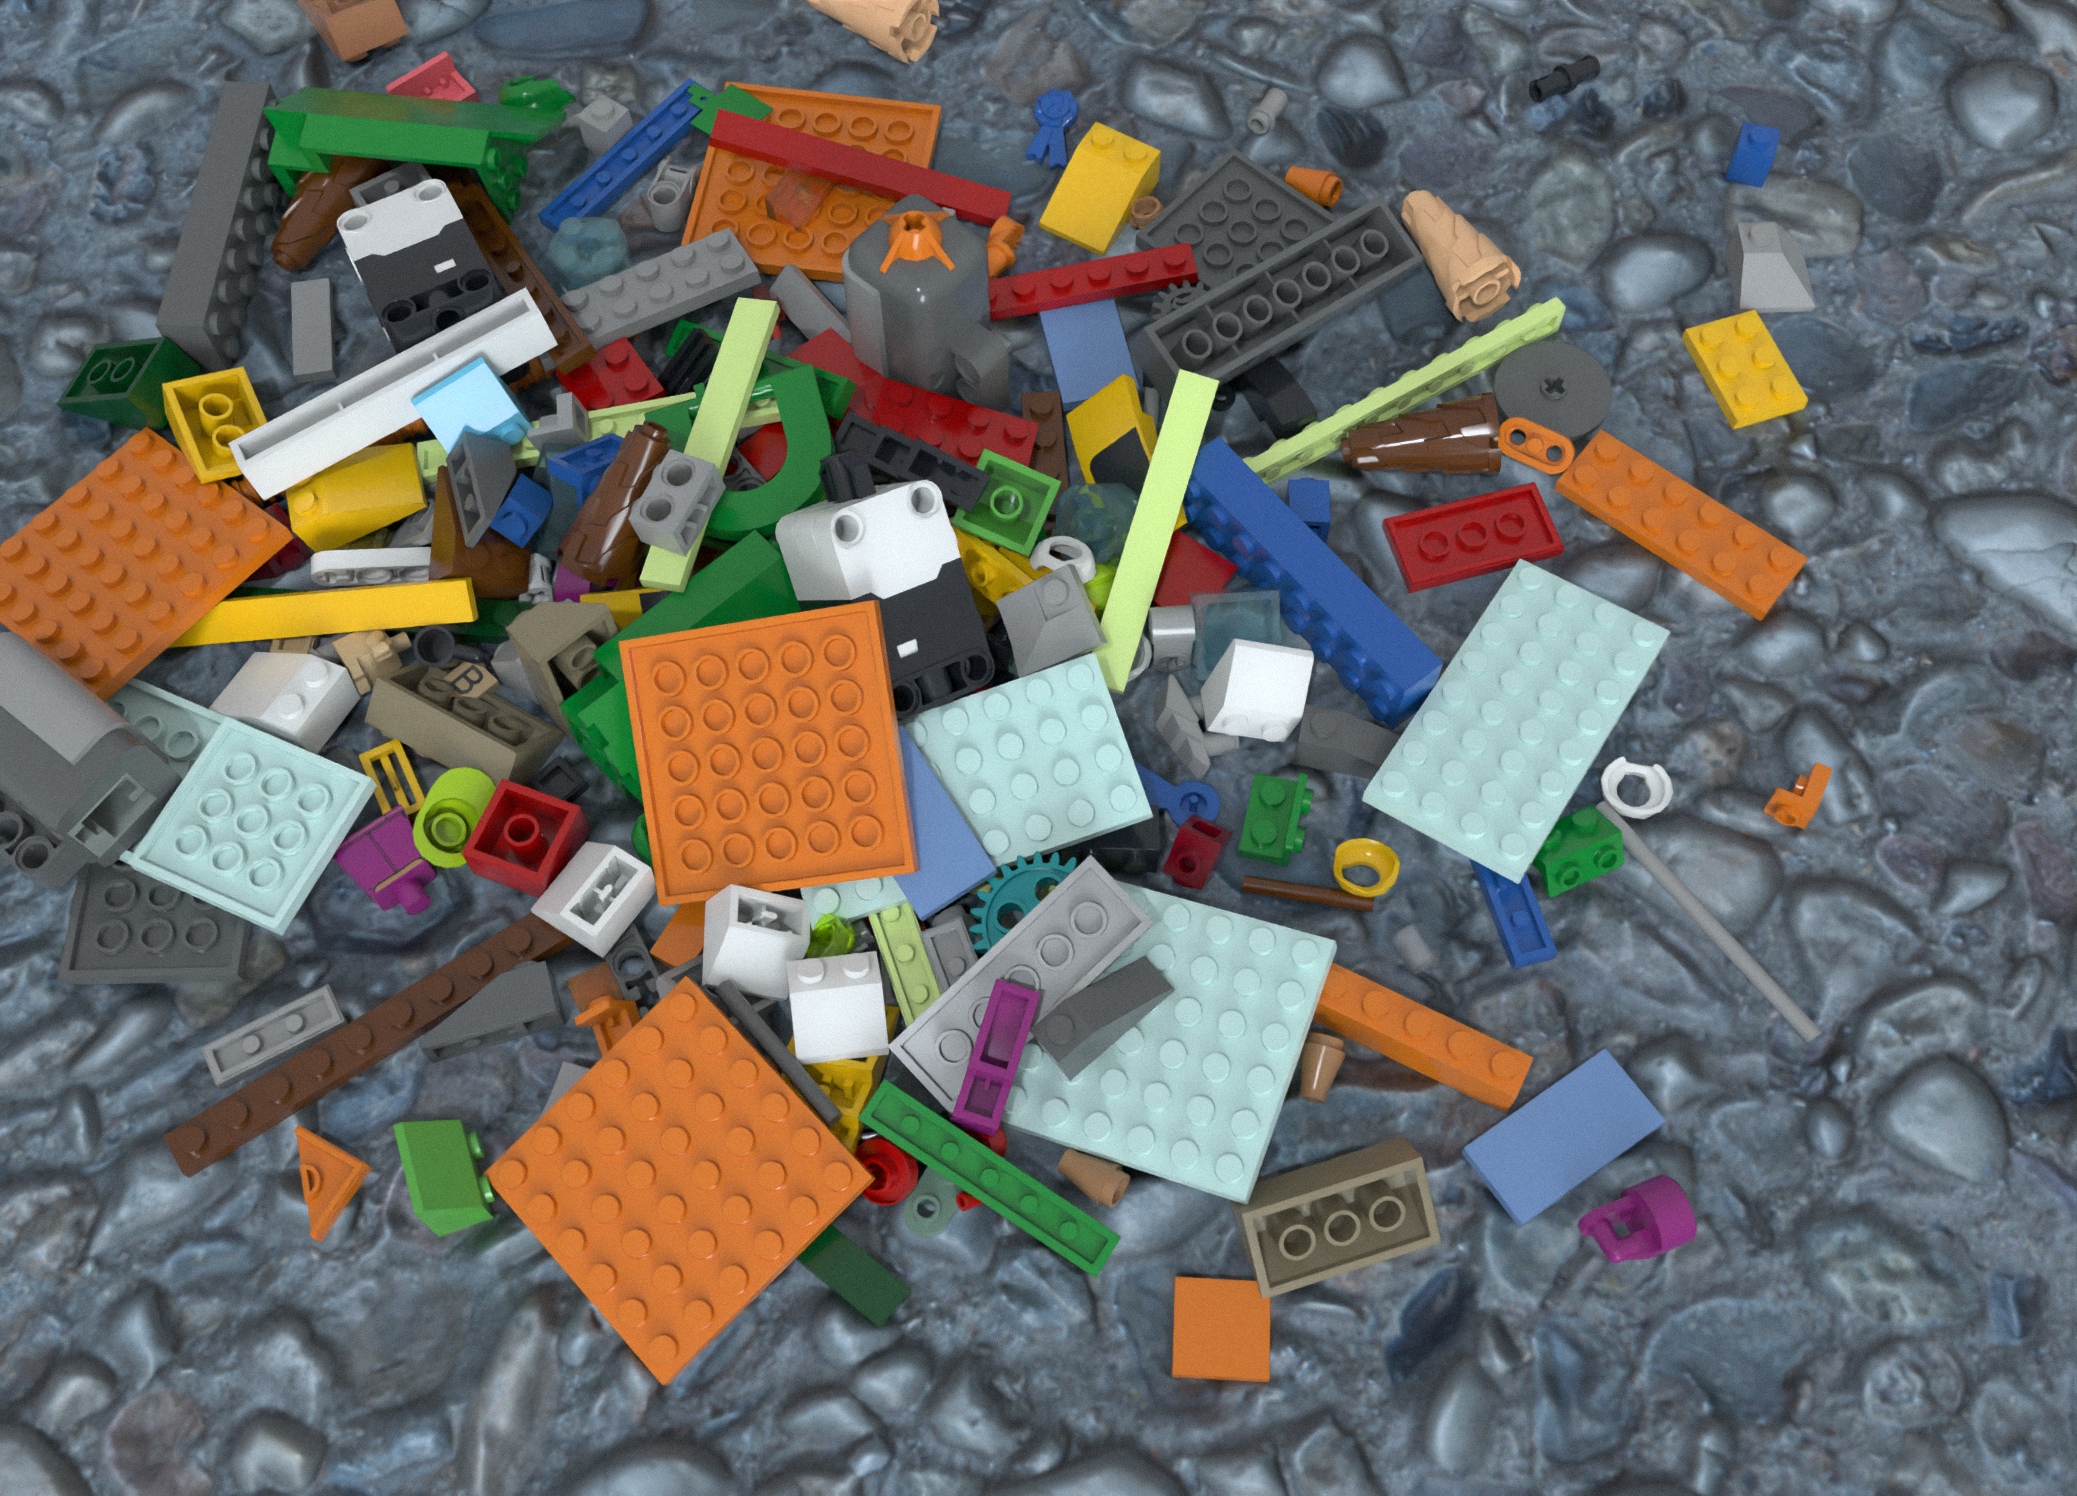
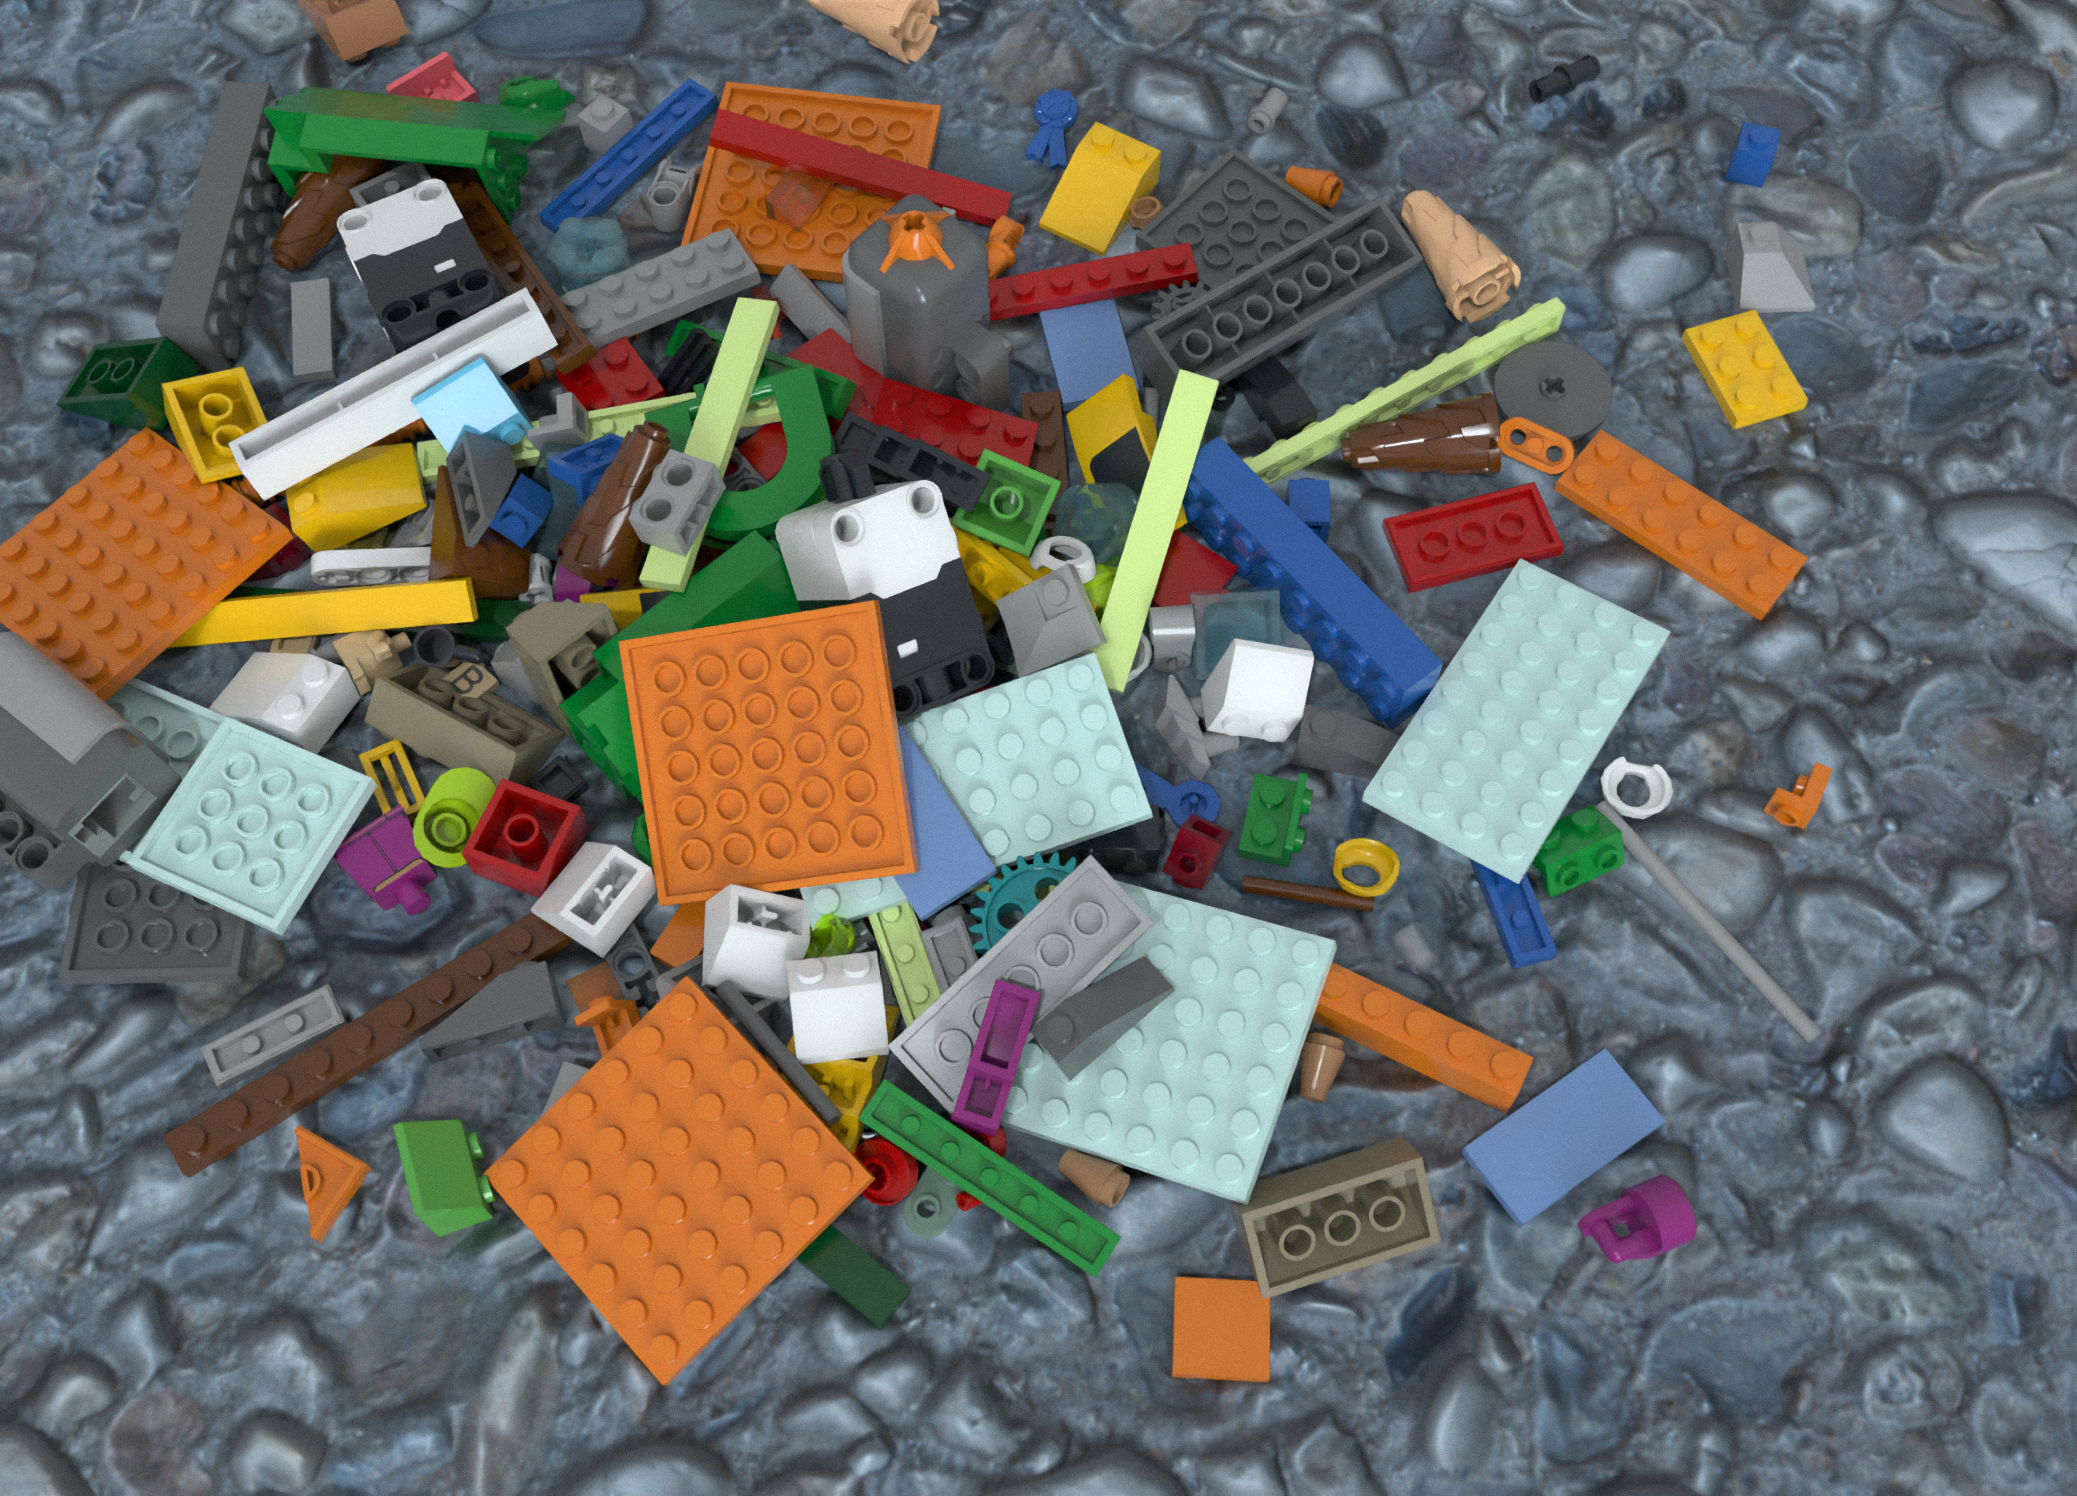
(731, 99): green piece -> none

